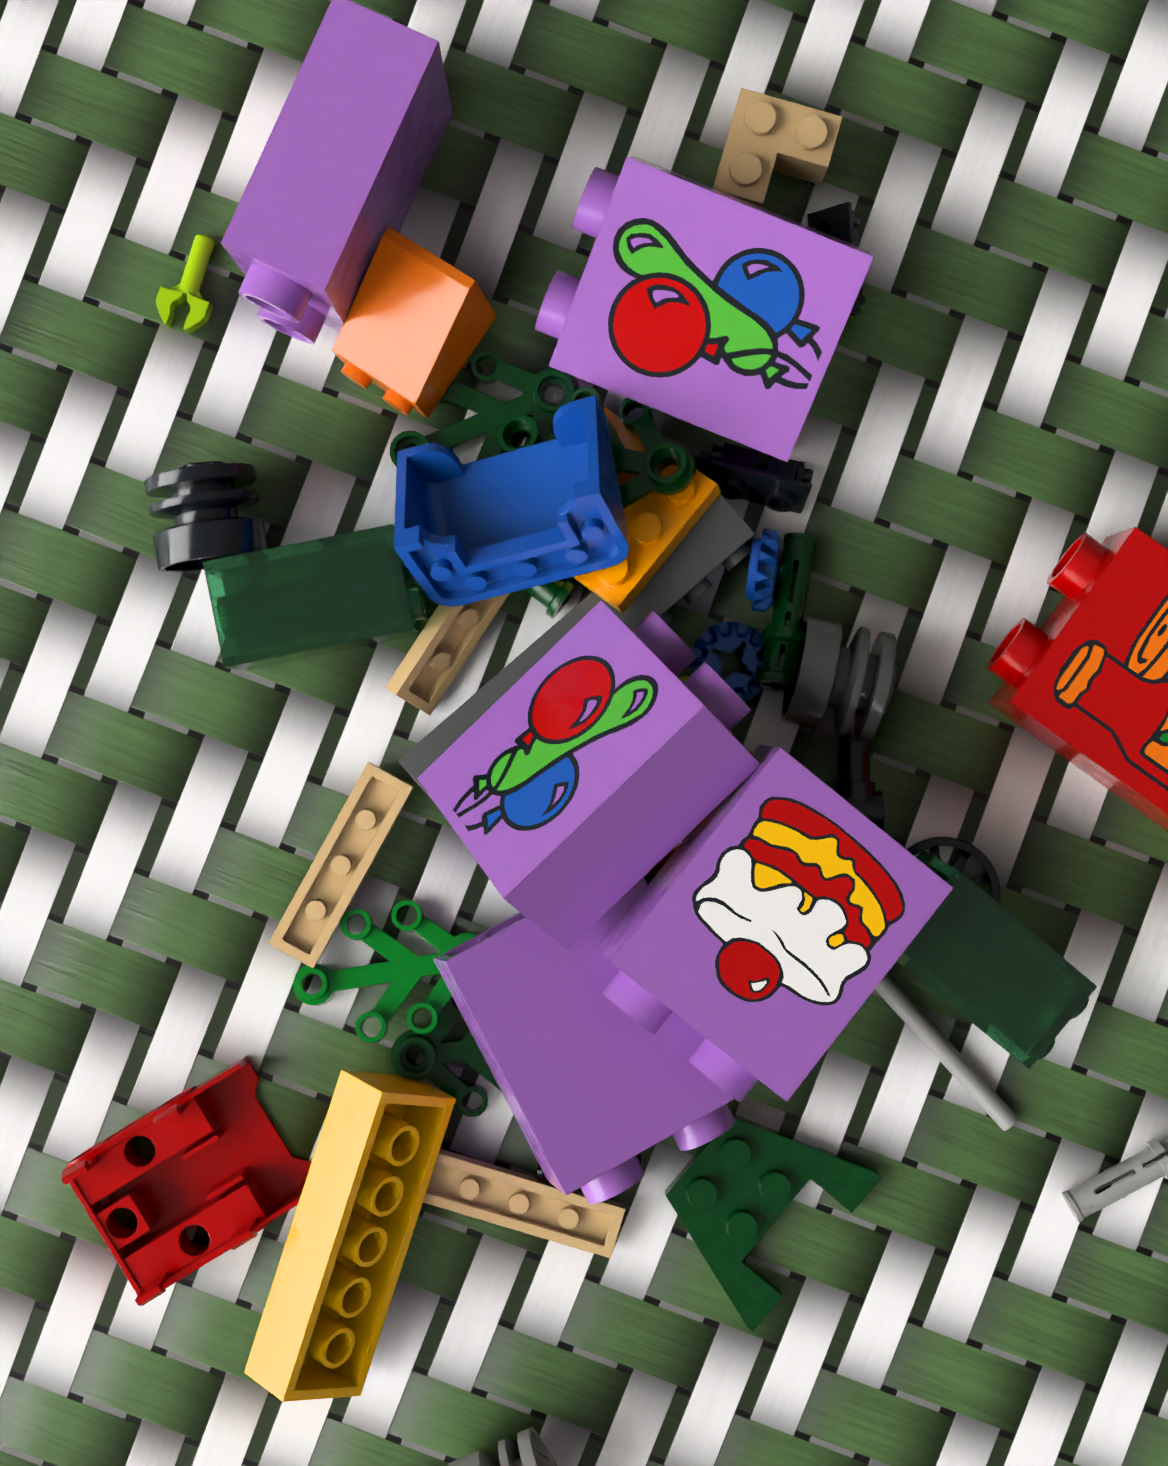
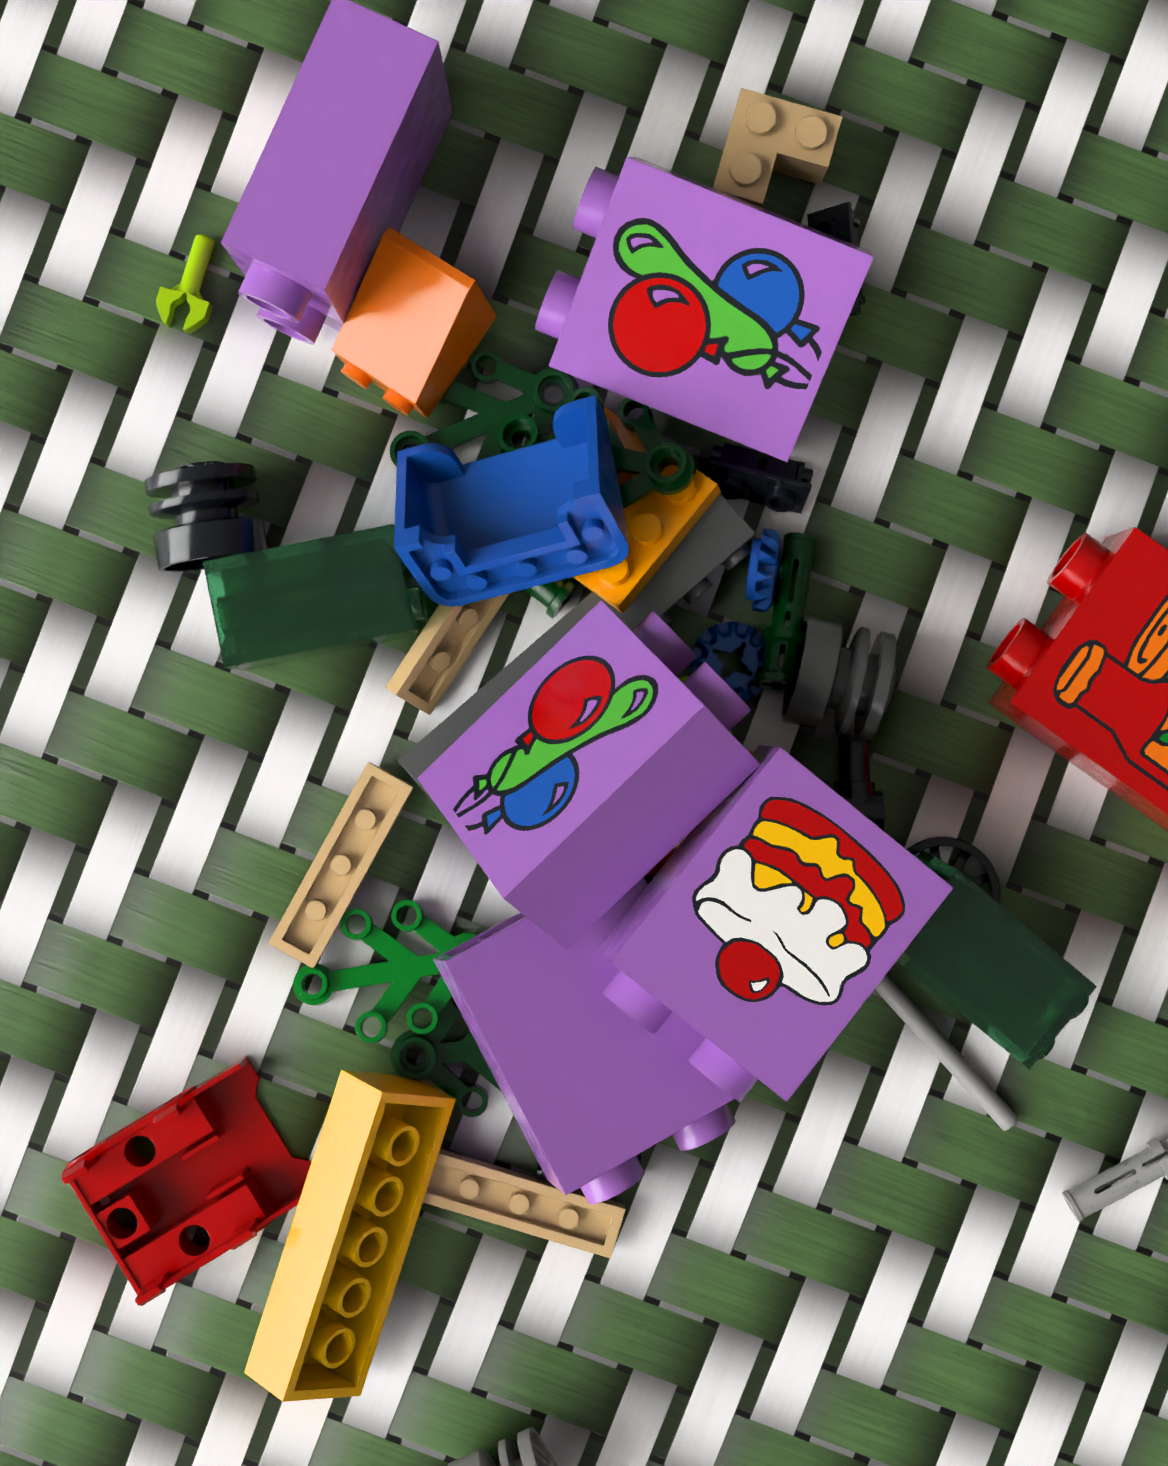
(740, 1189): dark green wing -> none

